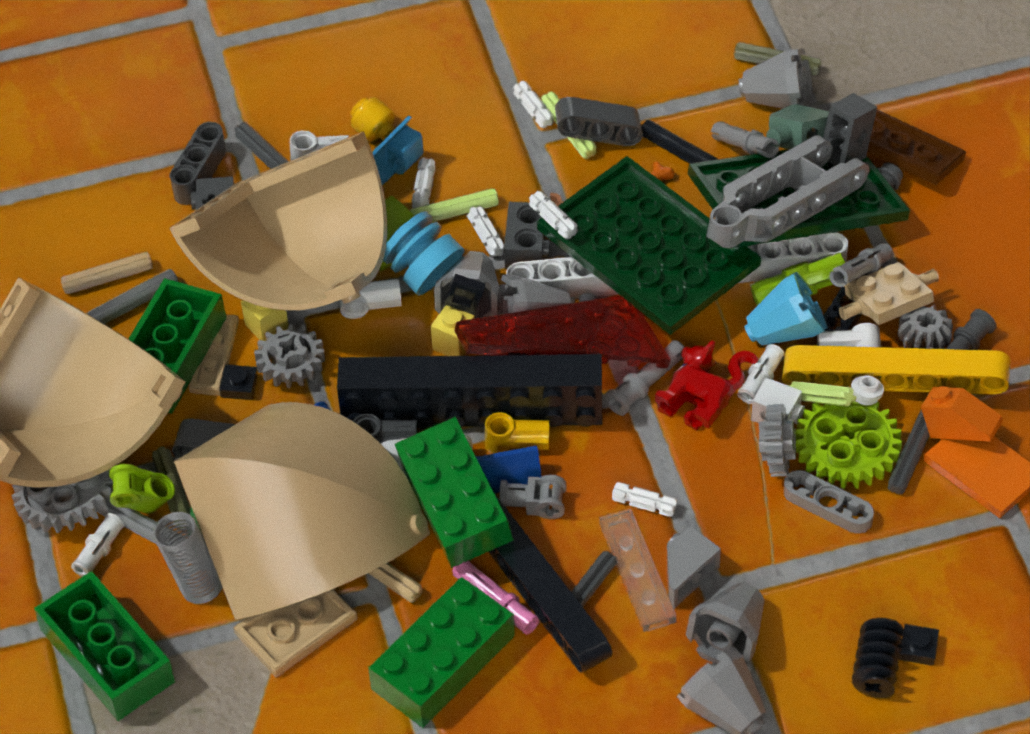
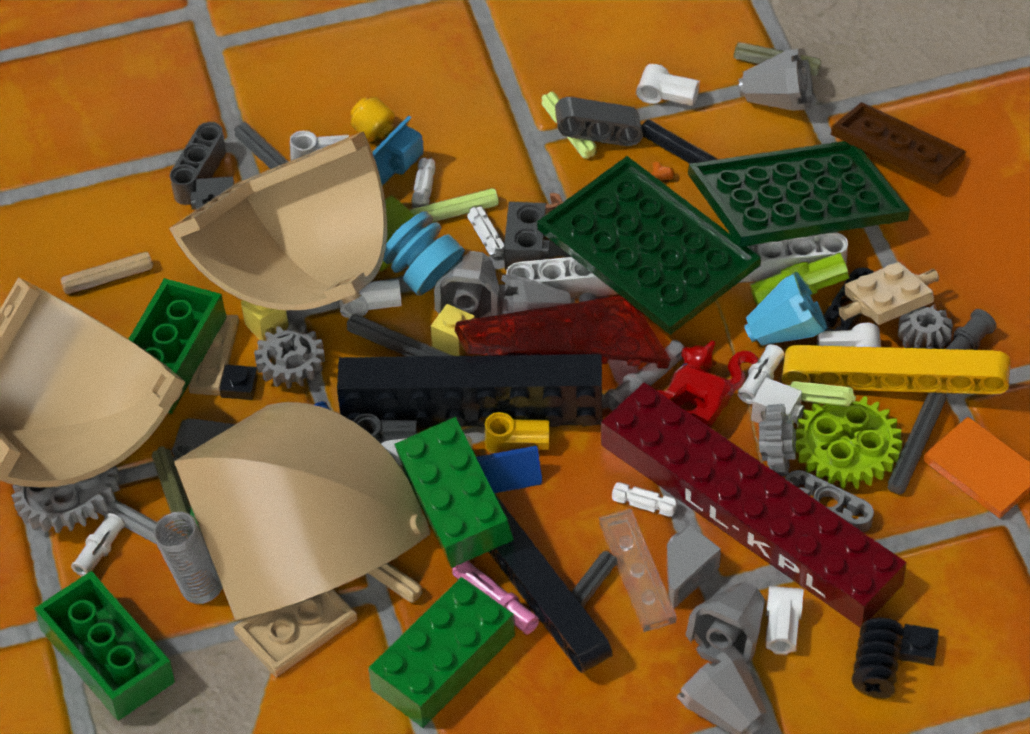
(130, 298): light grey axle -> none
(139, 488): lime piece -> none
(390, 338): none -> dark grey axle
(464, 294): black plate -> none
(533, 104): white axle -> none
(536, 496): light grey connector -> none
(553, 215): white axle -> none
(660, 84): none -> white piece
(749, 141): light grey pin -> none
(753, 504): none -> dark red brick
(784, 610): none -> white piece
(794, 168): light grey piece -> none
(795, 124): sand green torso -> none
(849, 128): dark grey brick -> none
(867, 262): light grey pin -> none
(867, 389): white plate -> none
(891, 174): dark grey plate -> none
(959, 415): orange slope -> none

